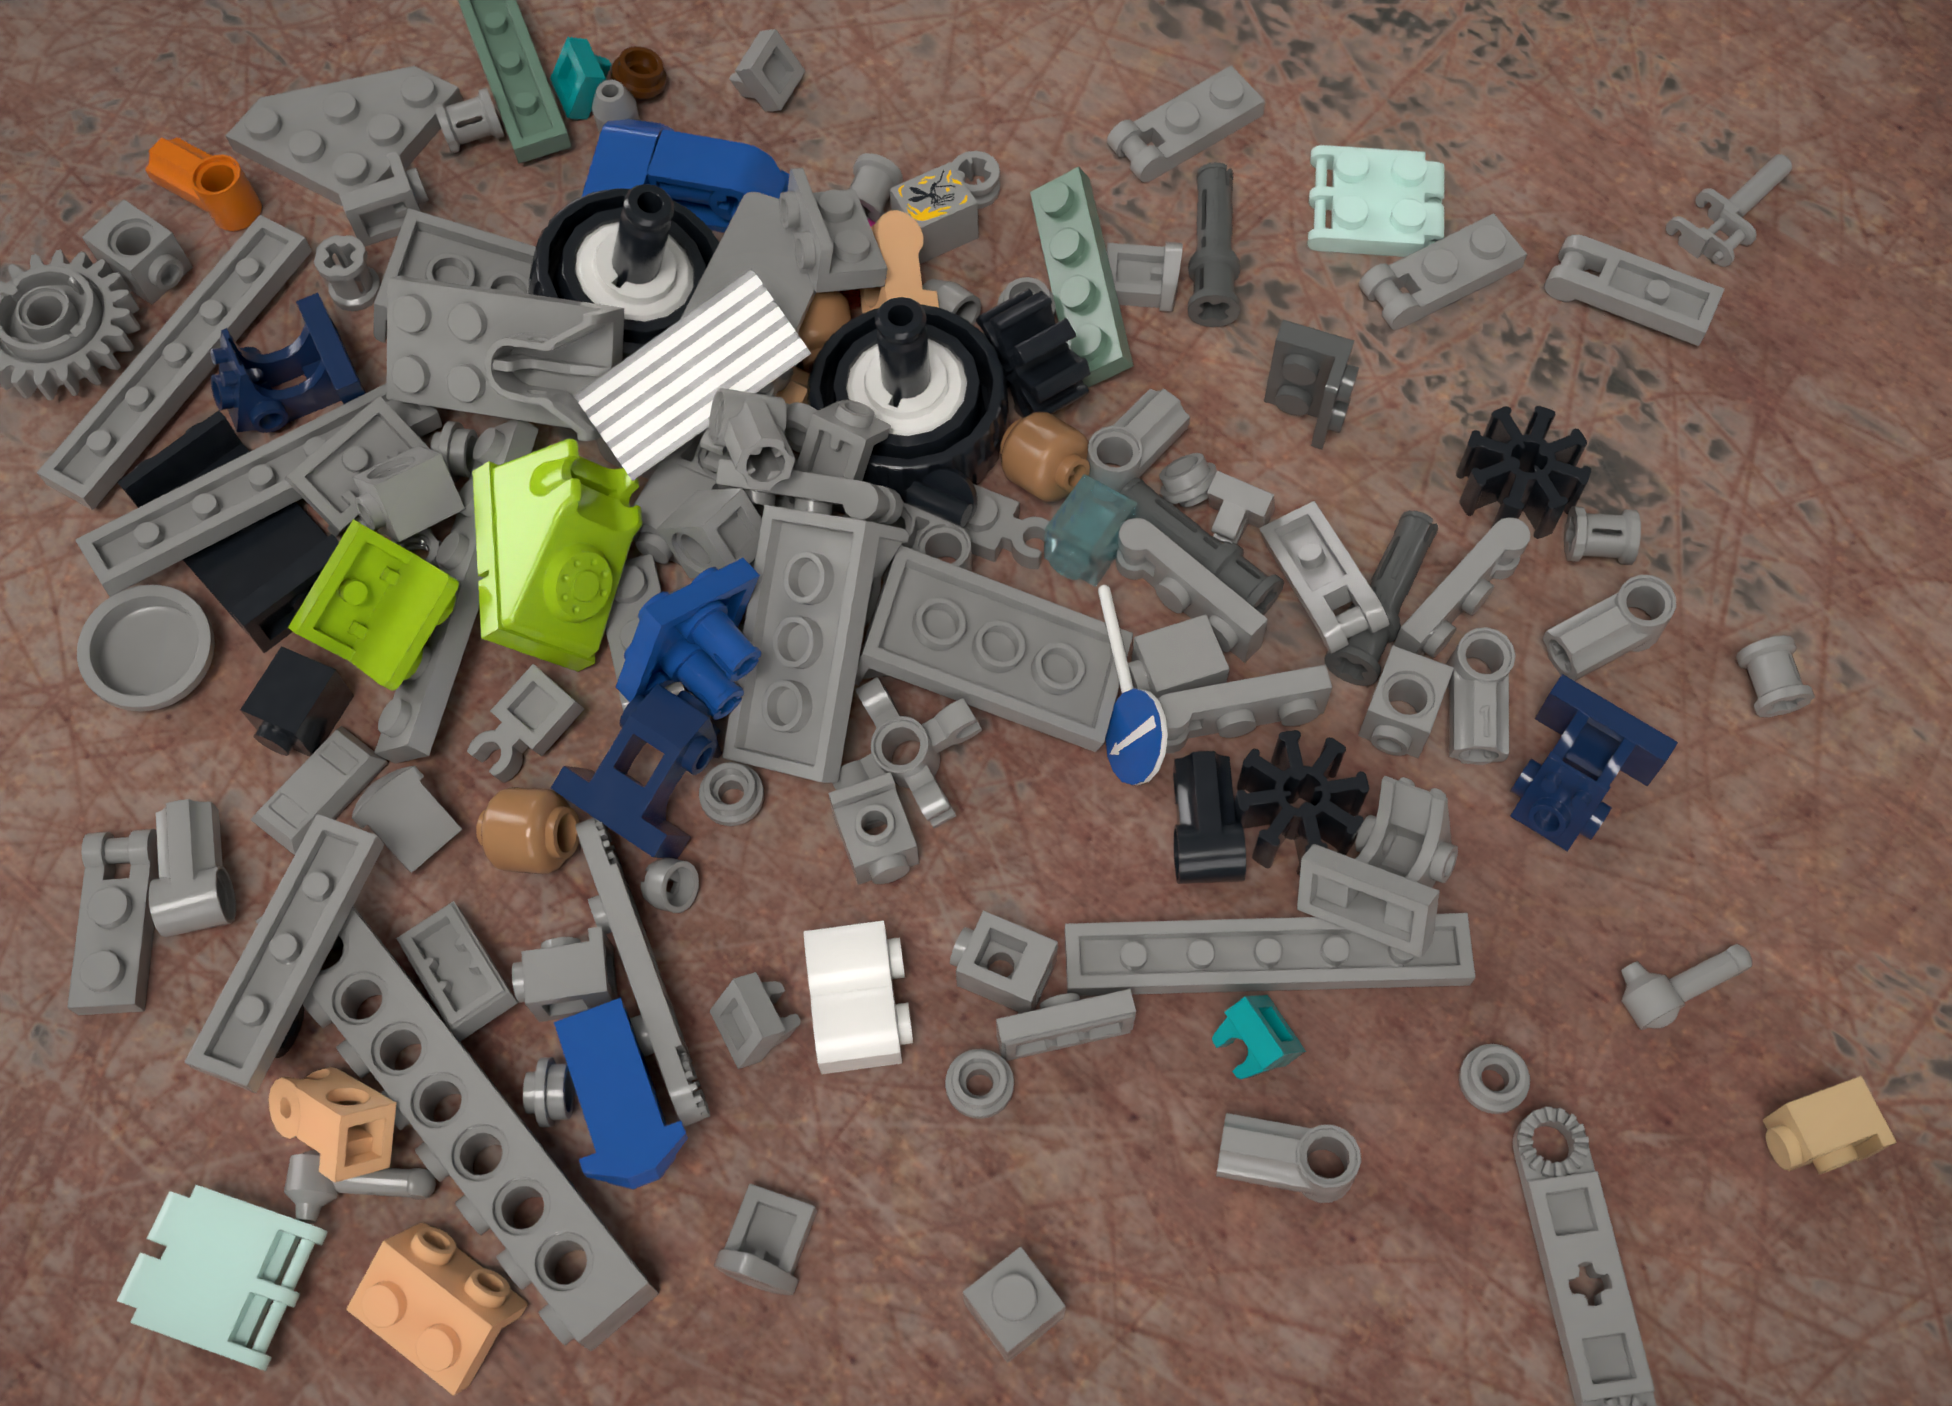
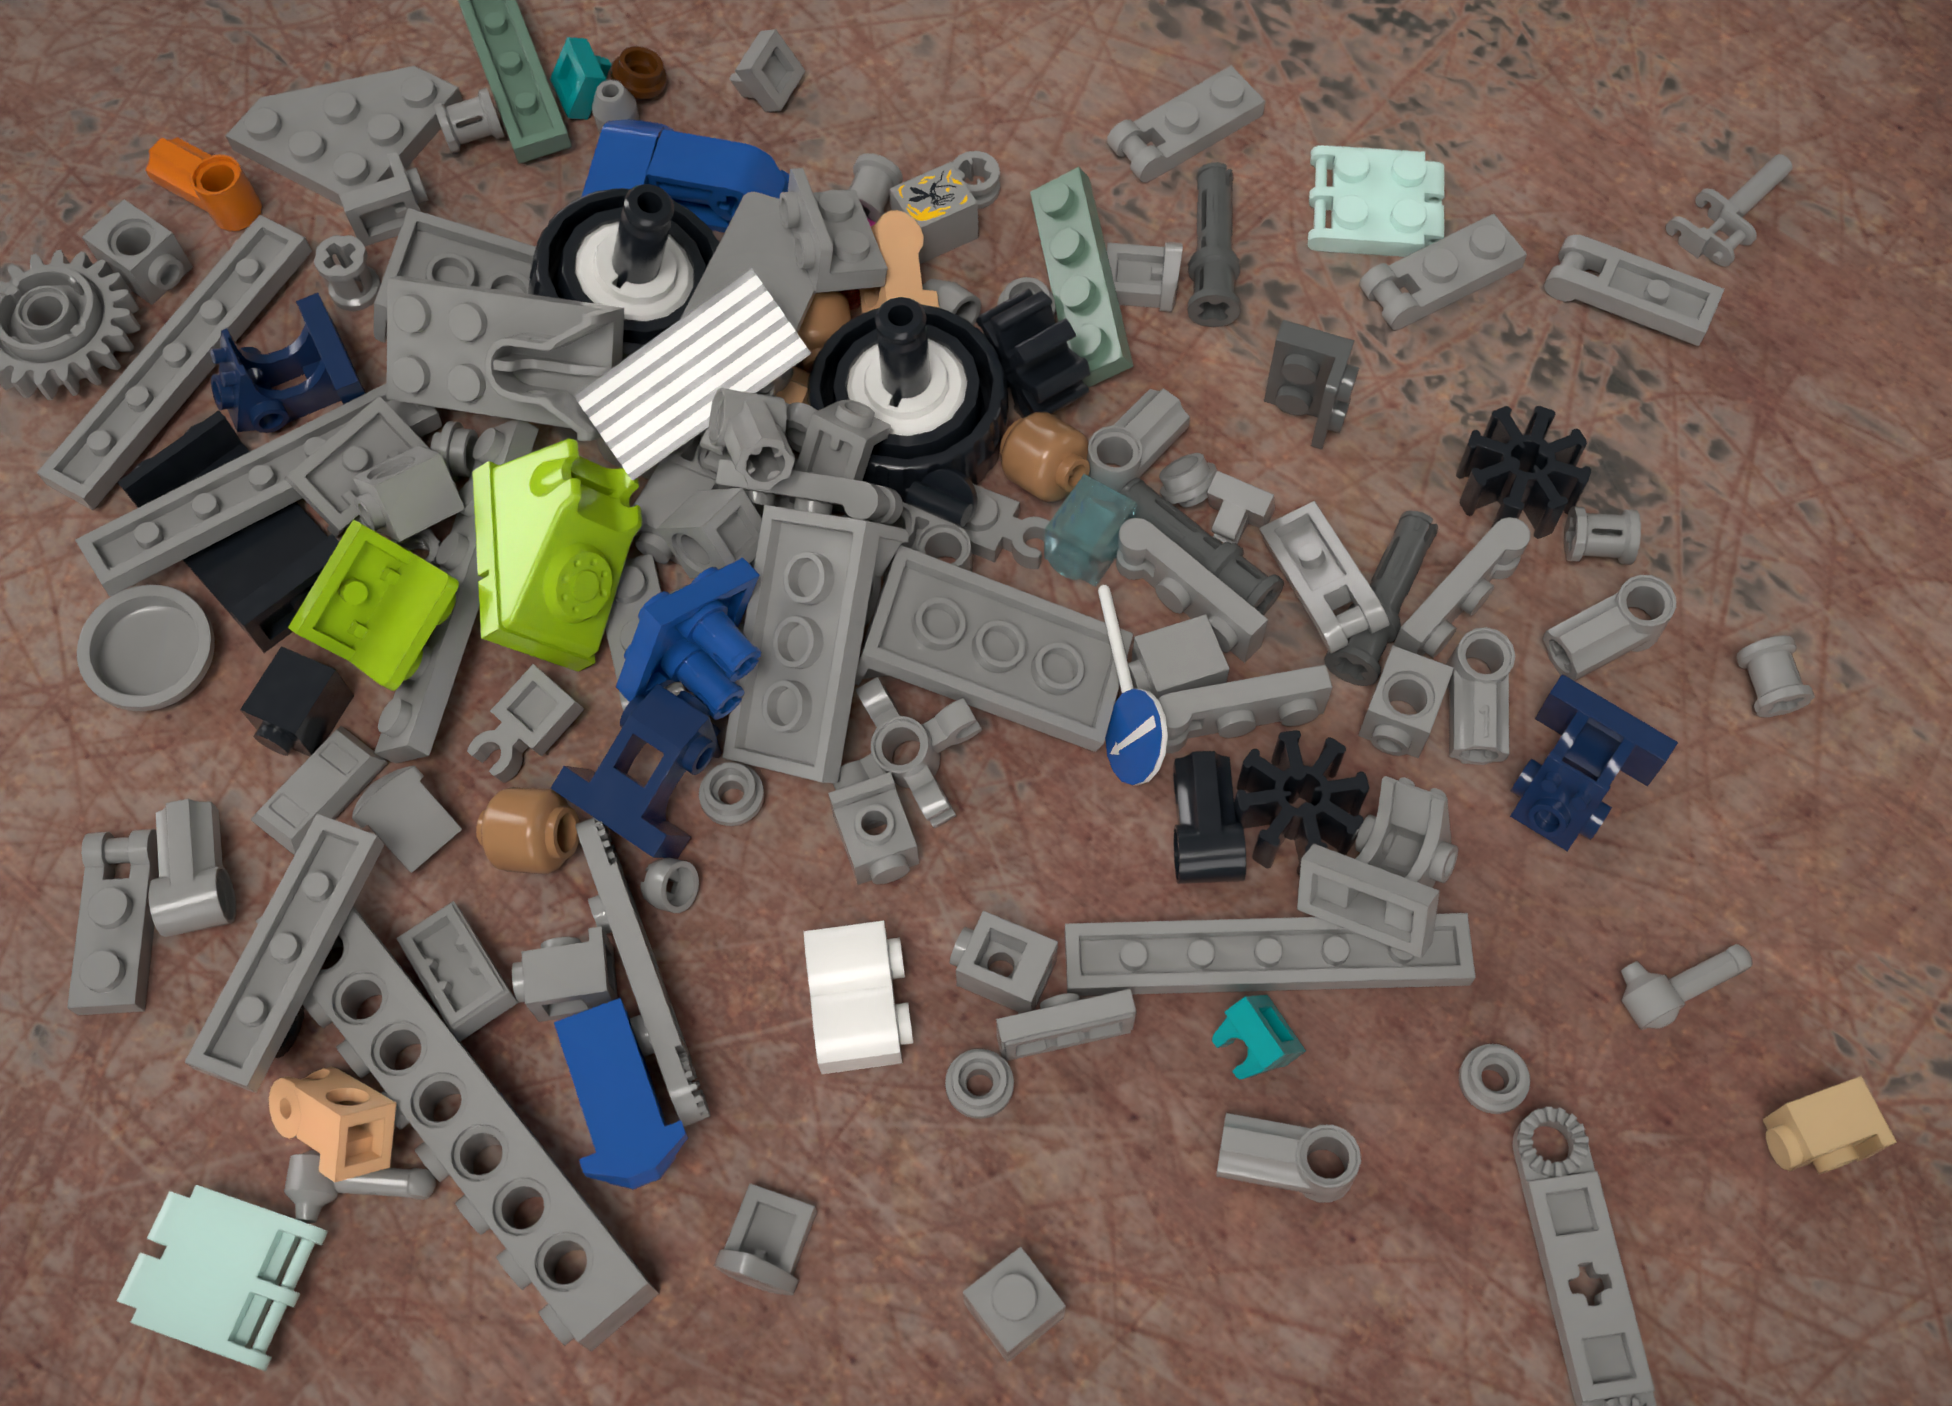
(435, 1304): light nougat bracket -> none
(549, 1092): light grey plate -> none
(749, 1019): light grey tile -> none

